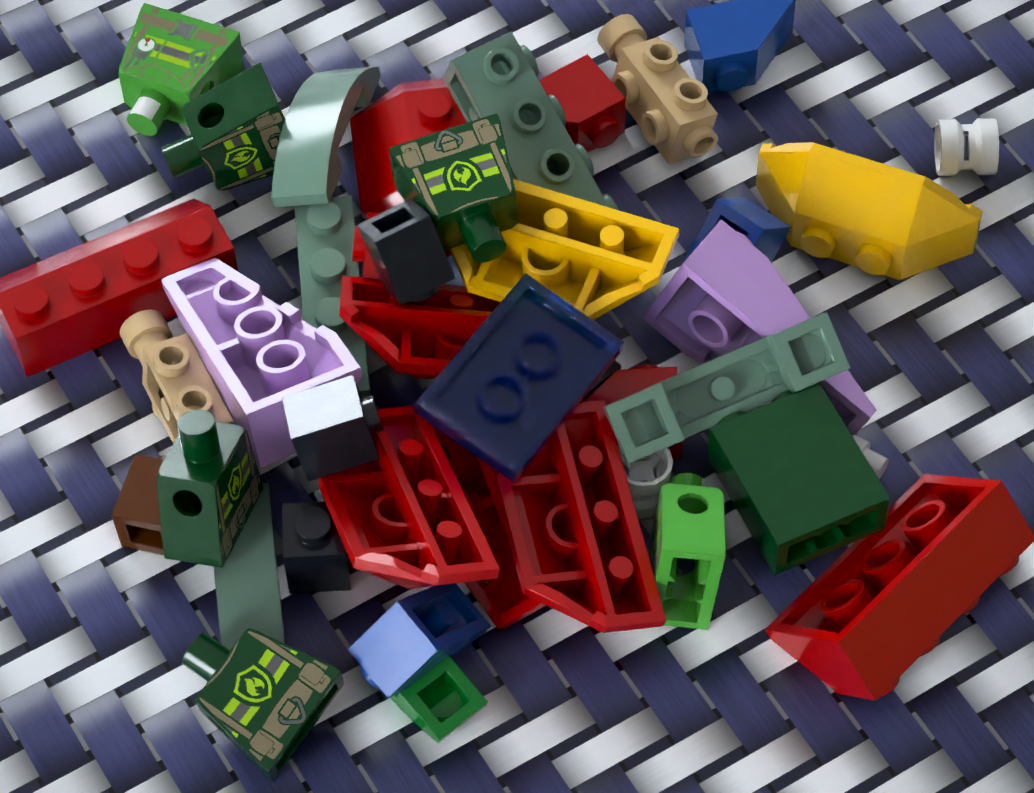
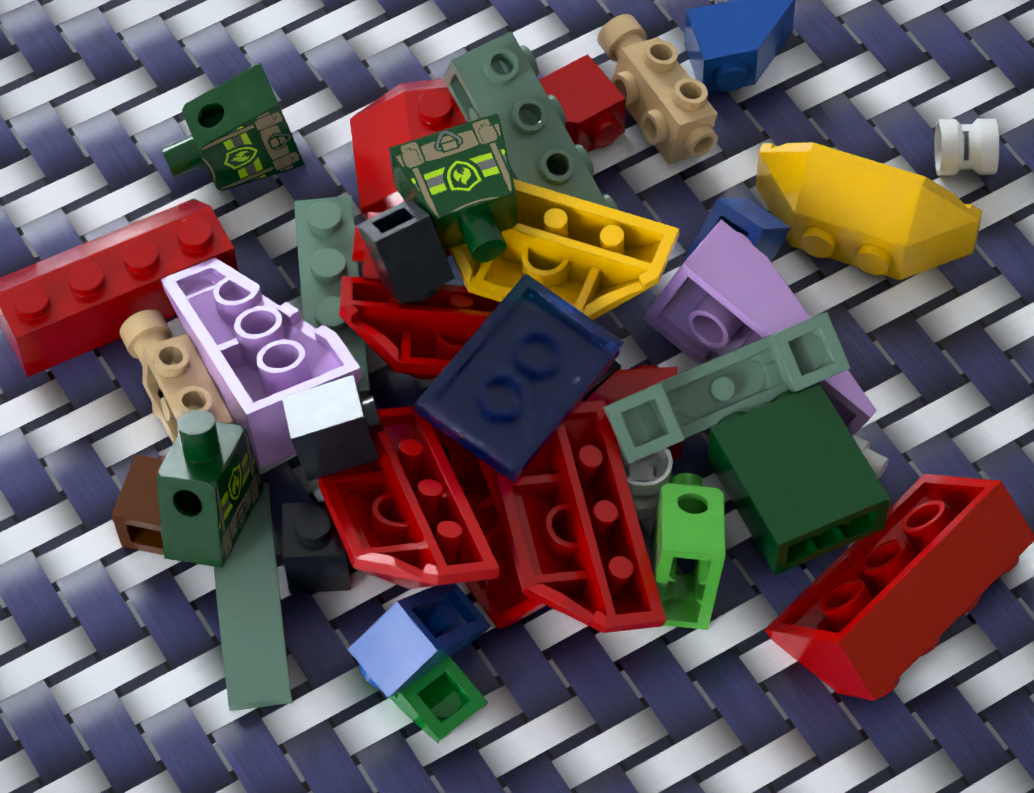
(172, 63): bright green torso -> none
(262, 694): dark green torso -> none
(312, 131): sand green slope -> none

